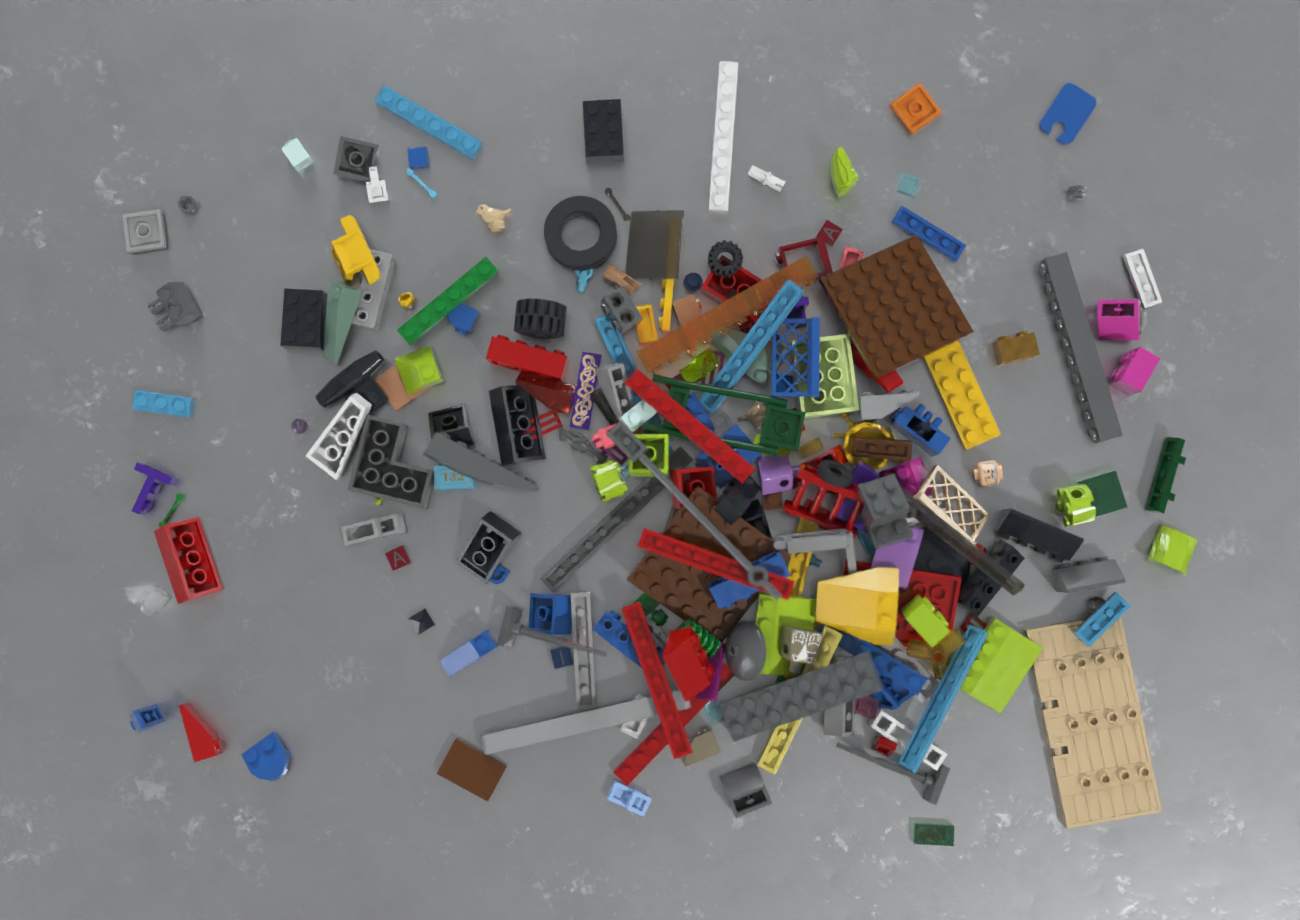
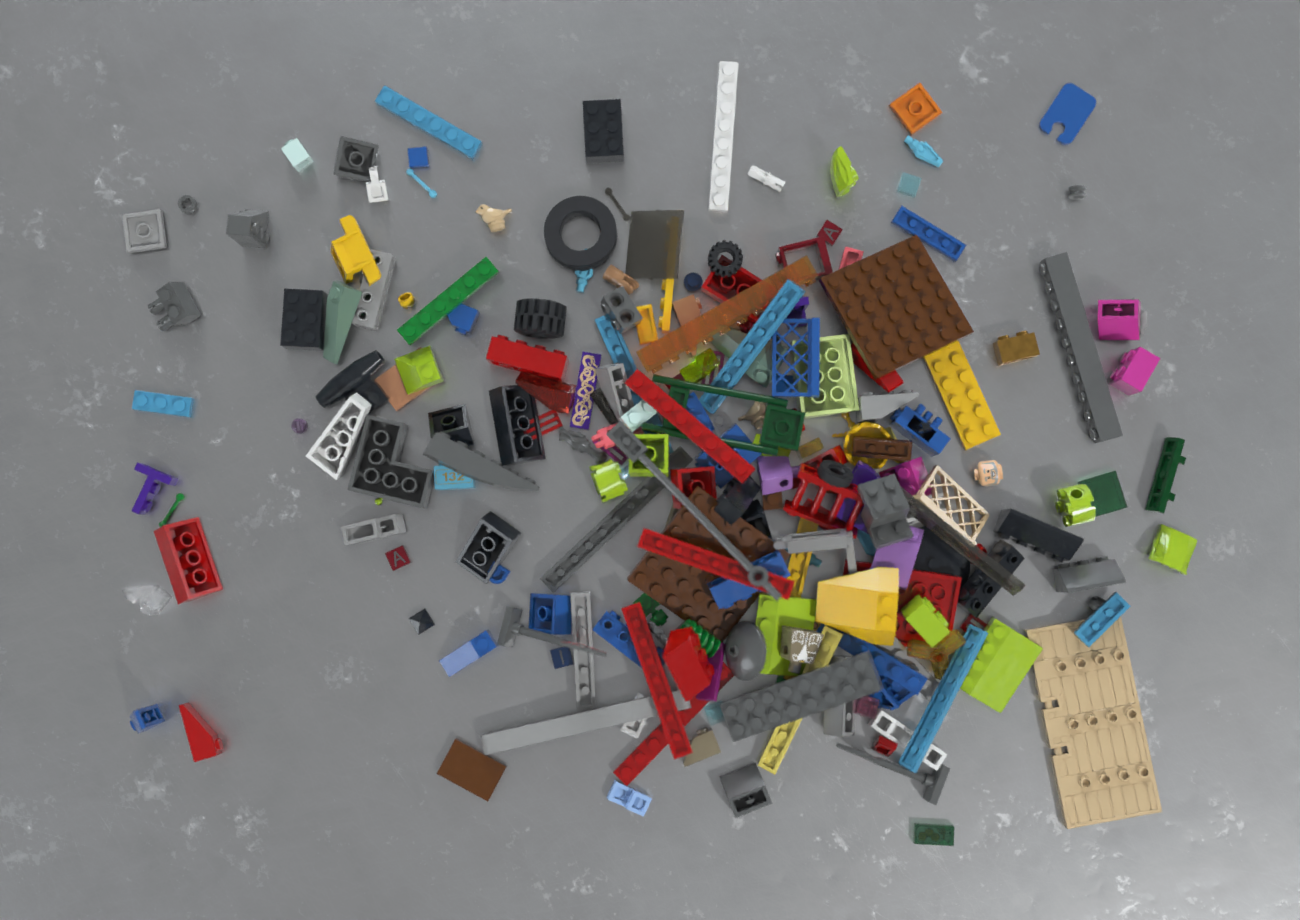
(248, 228): none -> dark grey wedge
(267, 758): blue slope -> none
(924, 151): none -> medium azure piece
(1142, 278): white plate -> none

